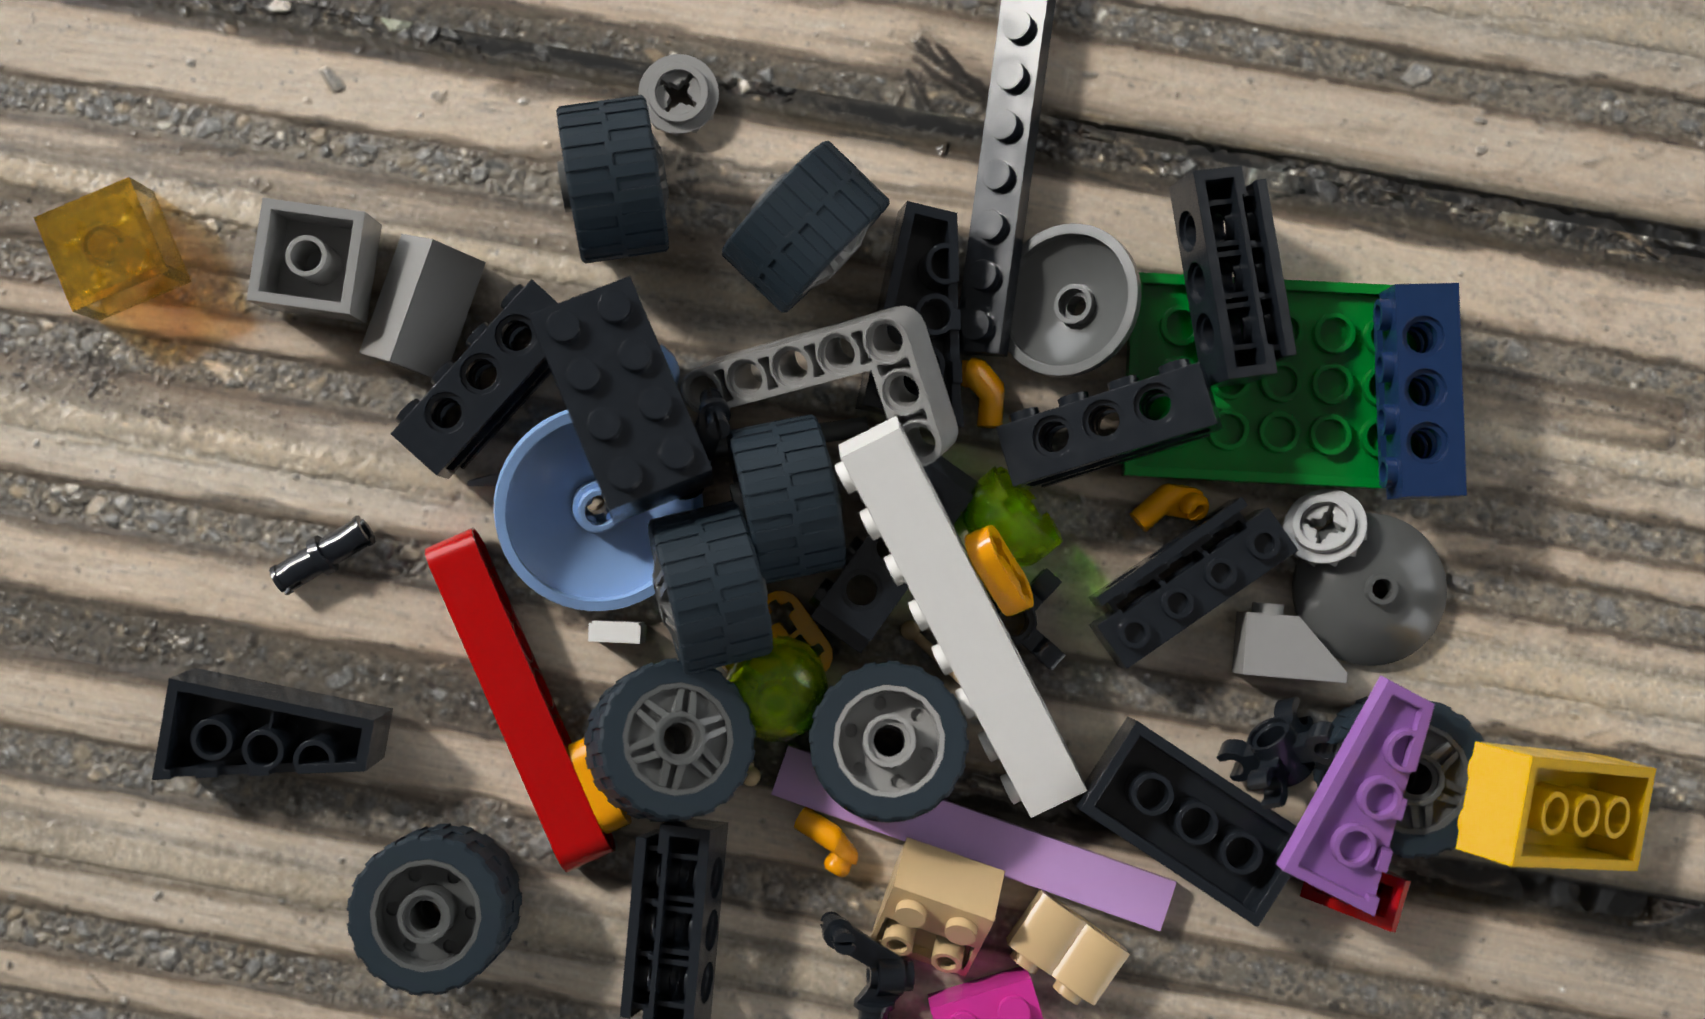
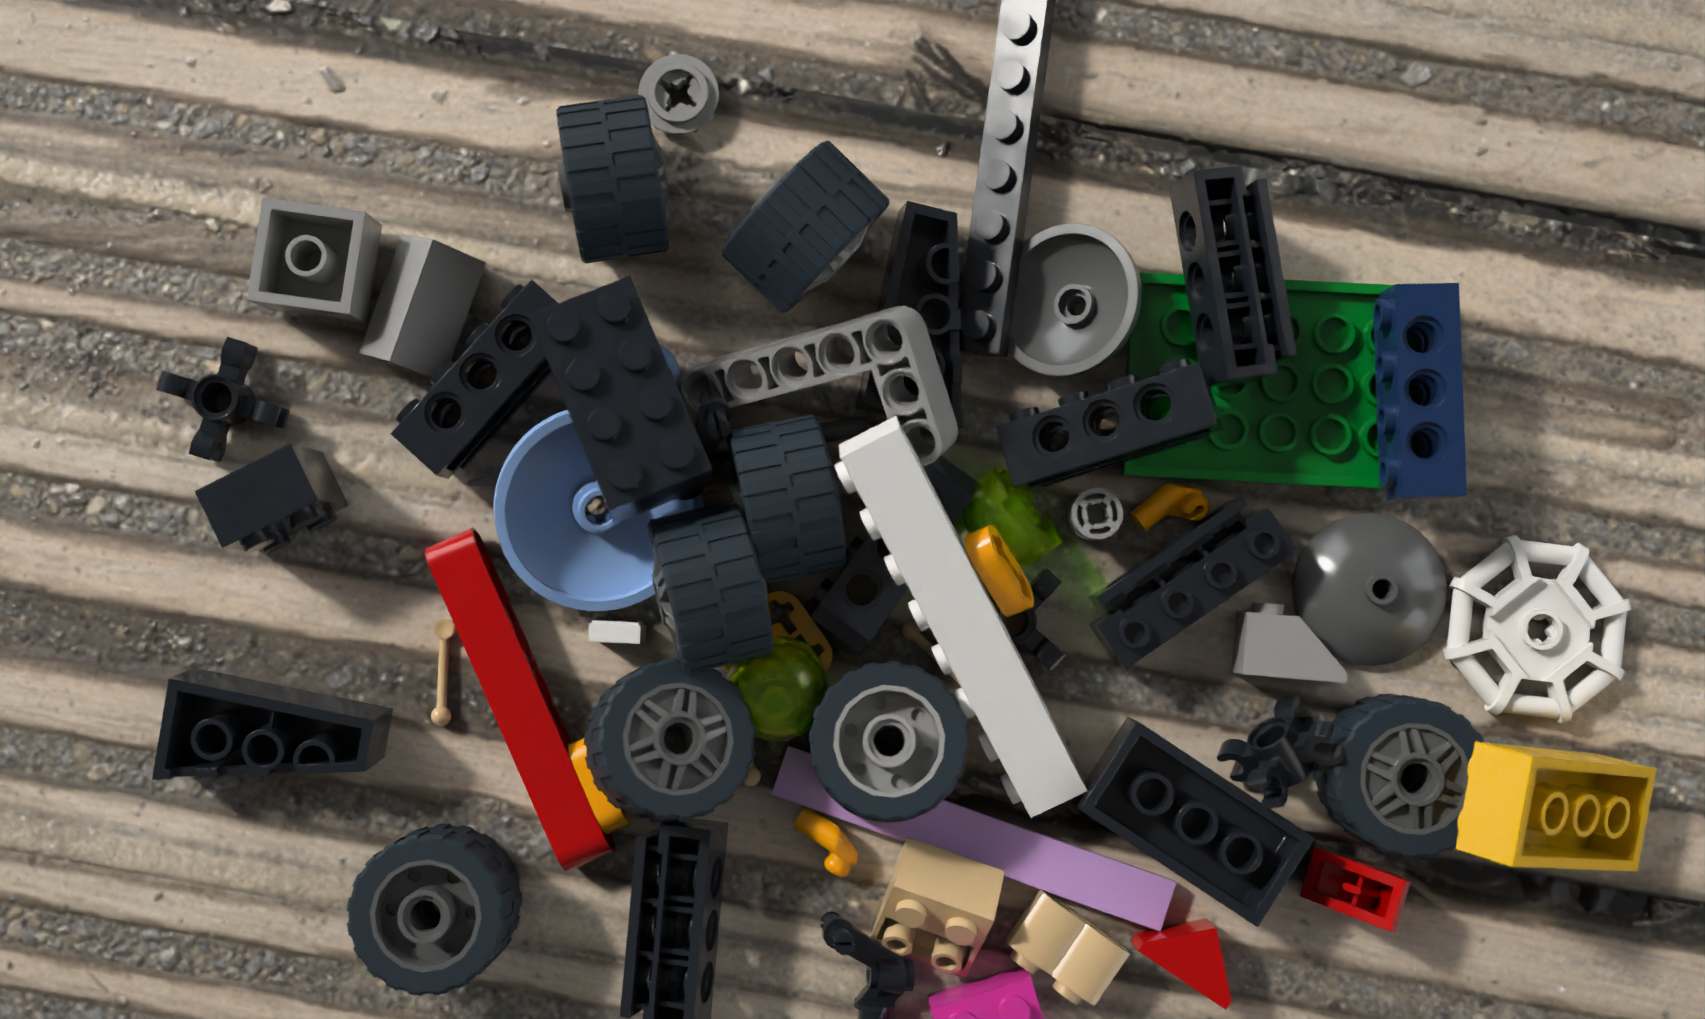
(112, 249): clear yellow brick -> none
(211, 437): none -> black pin
(272, 500): none -> black brick
(322, 555): black pin -> none
(444, 630): none -> tan hinge
(989, 389): light orange arm -> none
(1086, 518): none -> light grey wheel
(1189, 953): none -> red slope
(1315, 510): light grey gear -> none
(1353, 814): medium lavender wing -> none
(1507, 626): none -> white plate

